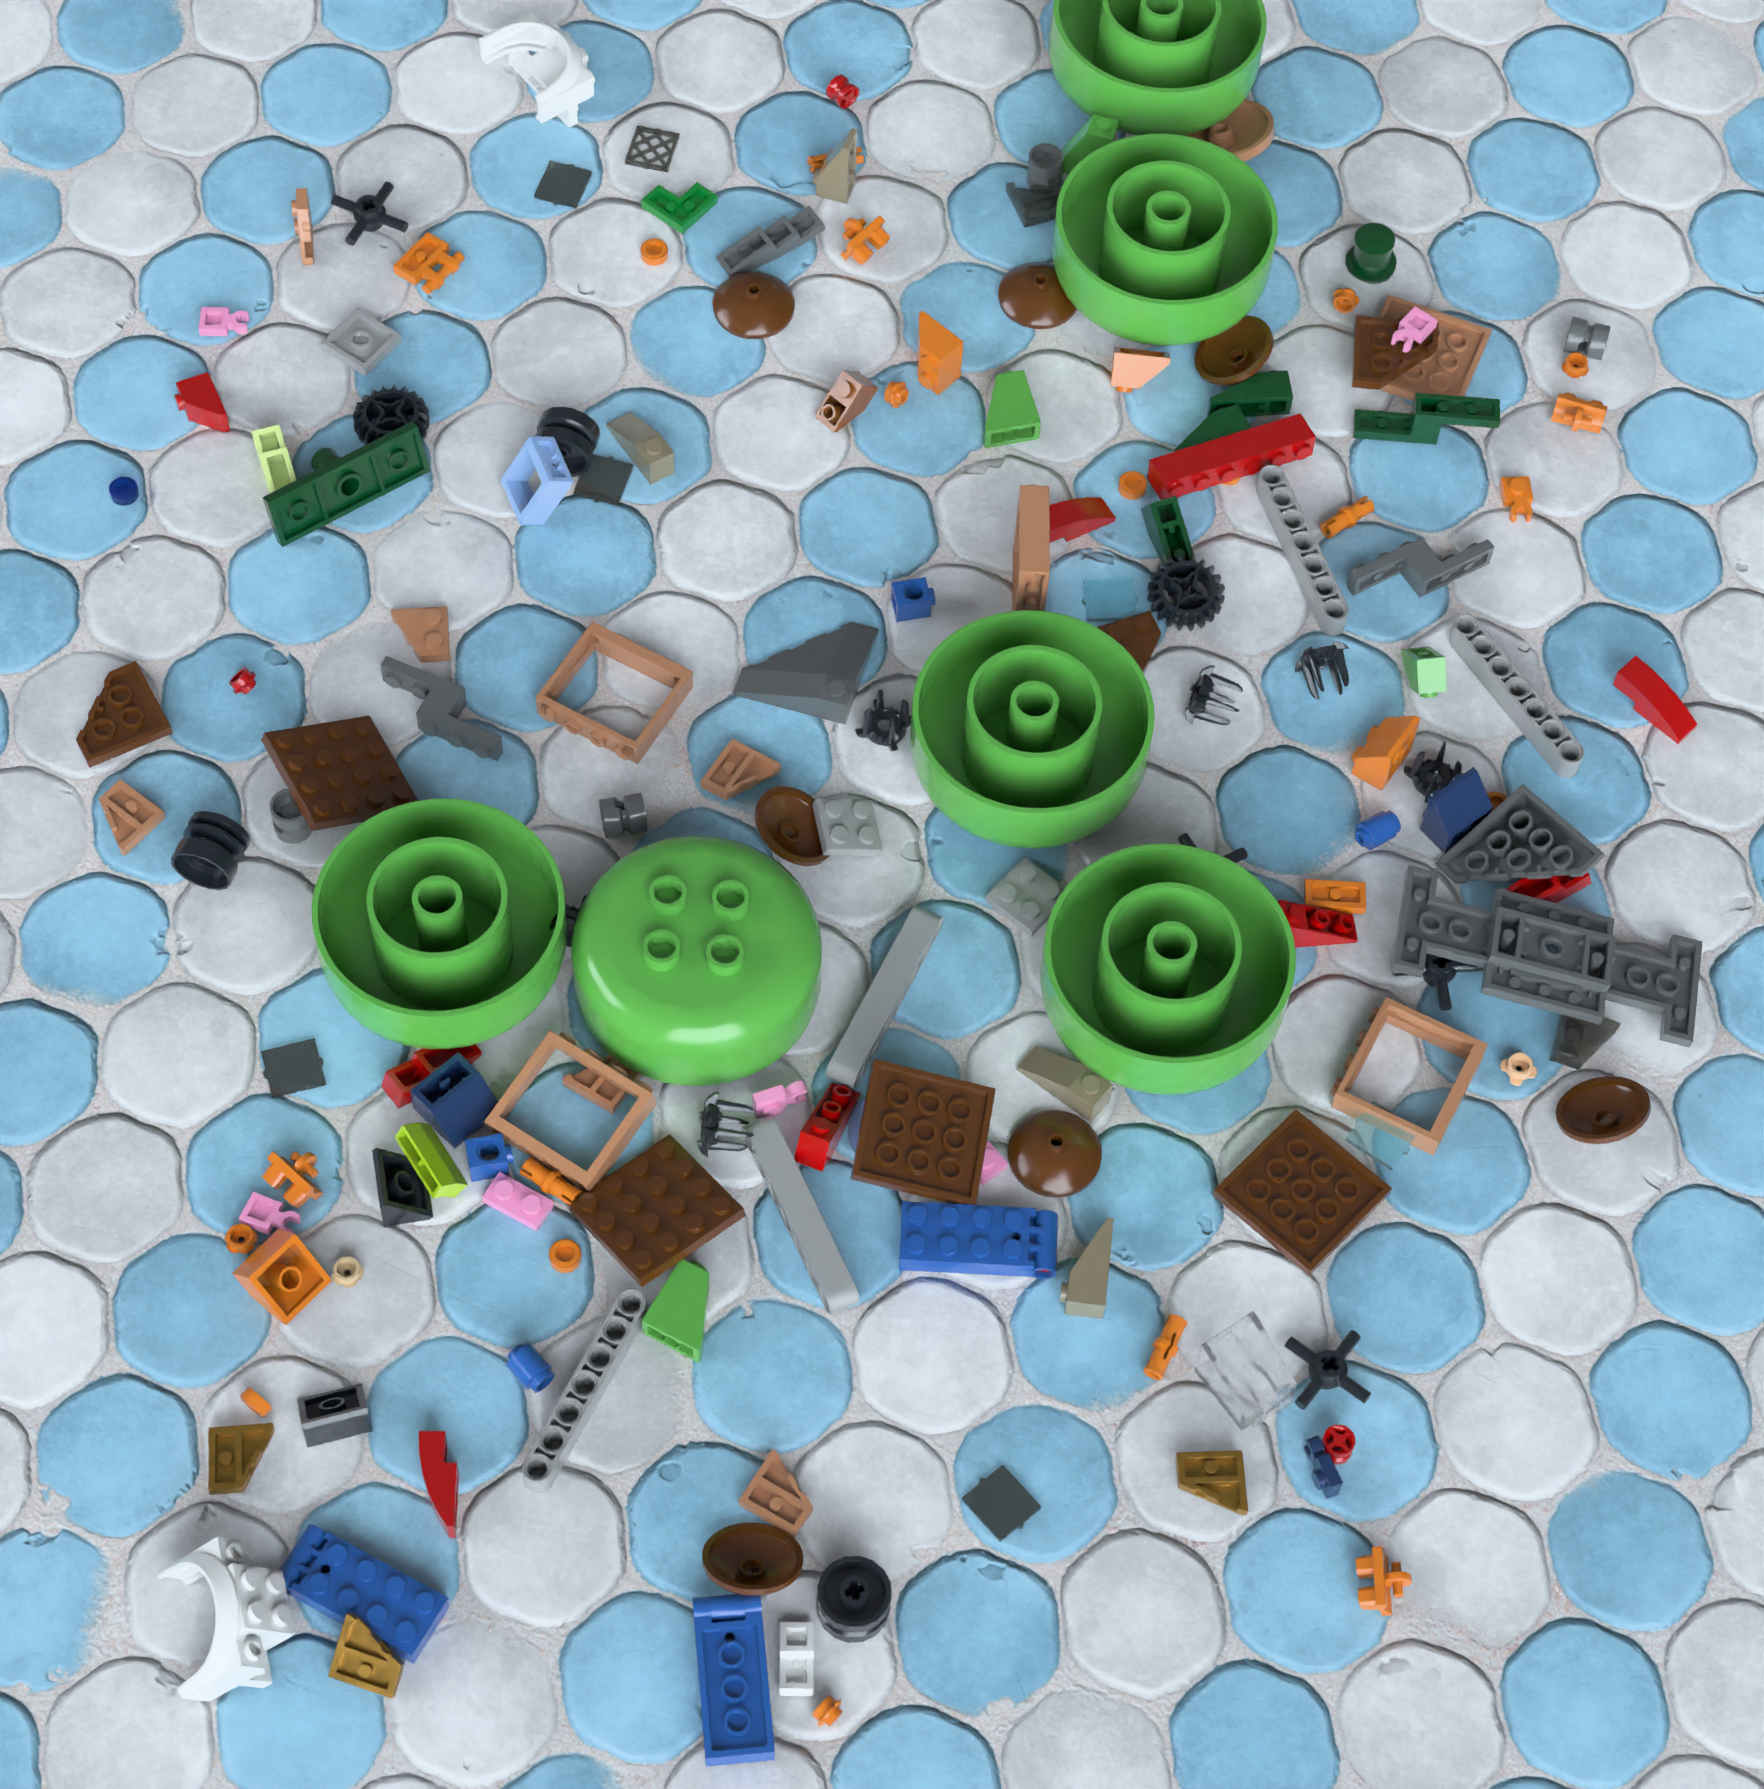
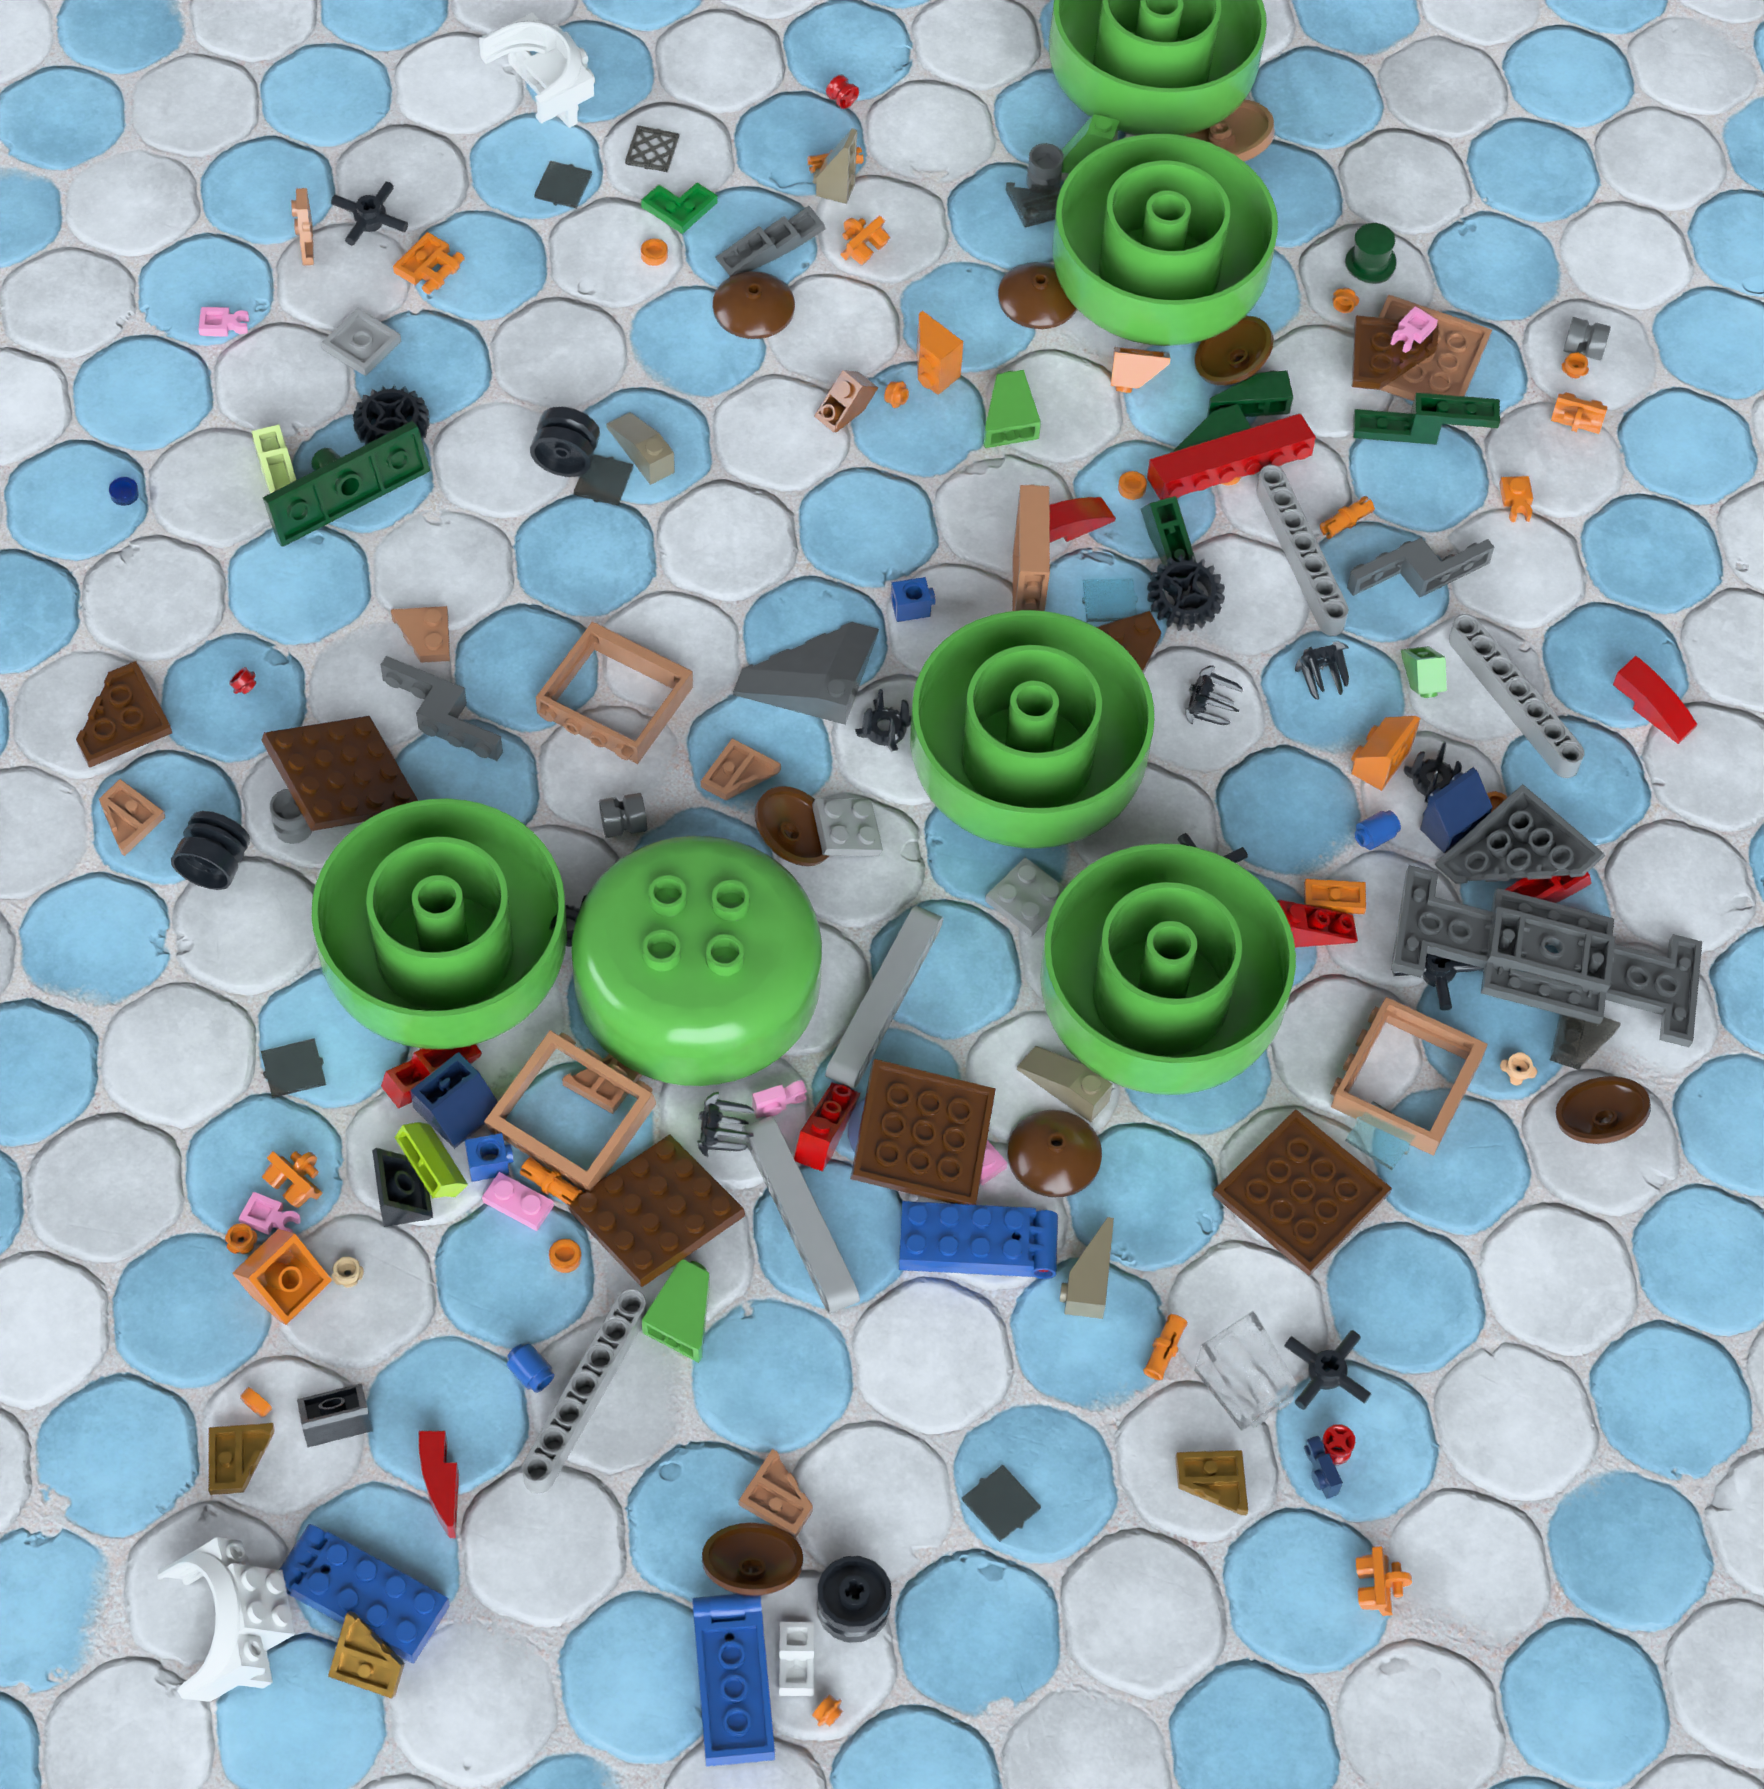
(201, 402): red slope -> none
(538, 455): light blue window -> none

